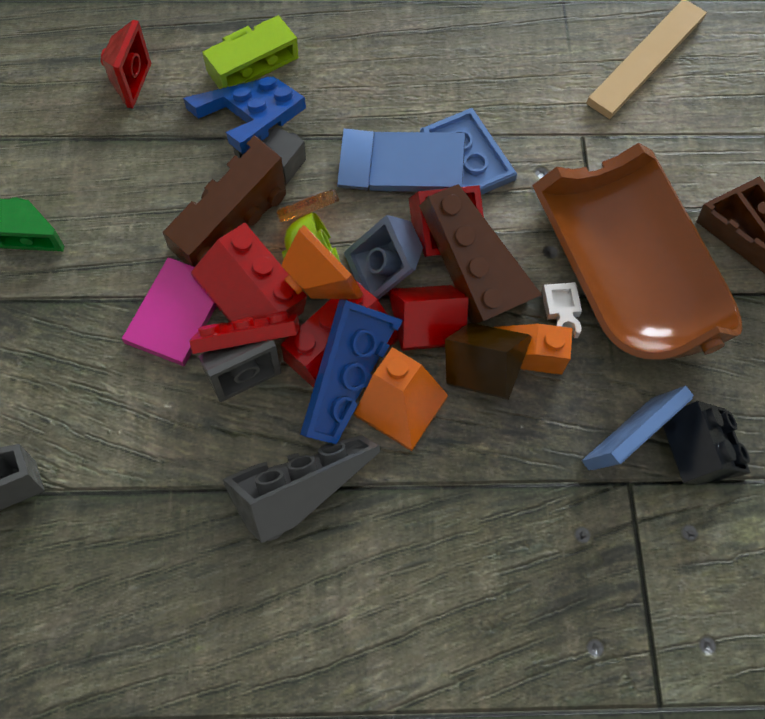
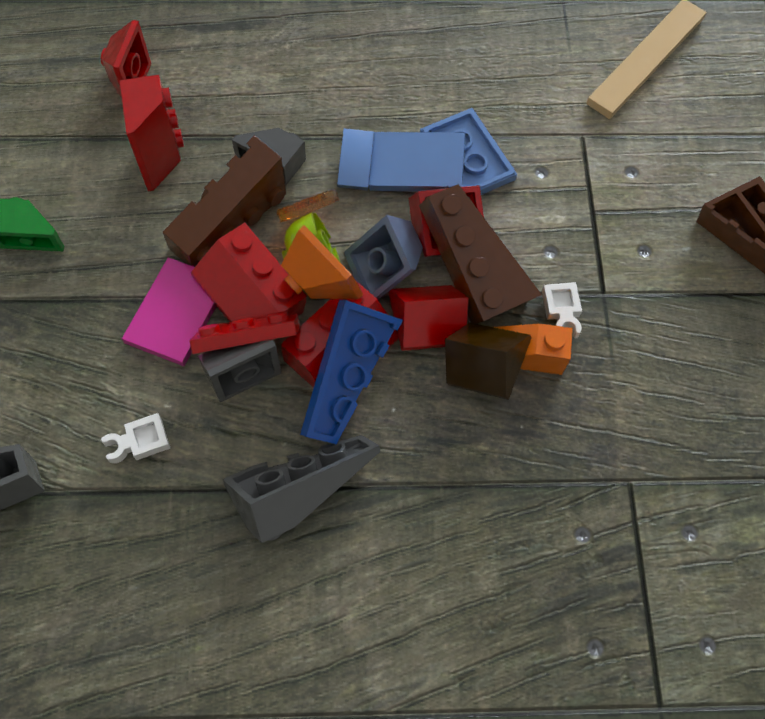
(142, 438): none -> white plate
(151, 127): none -> red slope
(251, 53): lime piece -> none
(257, 103): blue wing -> none
(401, 399): orange slope -> none
(637, 429): medium blue tile -> none
(639, 257): dark orange panel -> none
(706, 444): black slope -> none

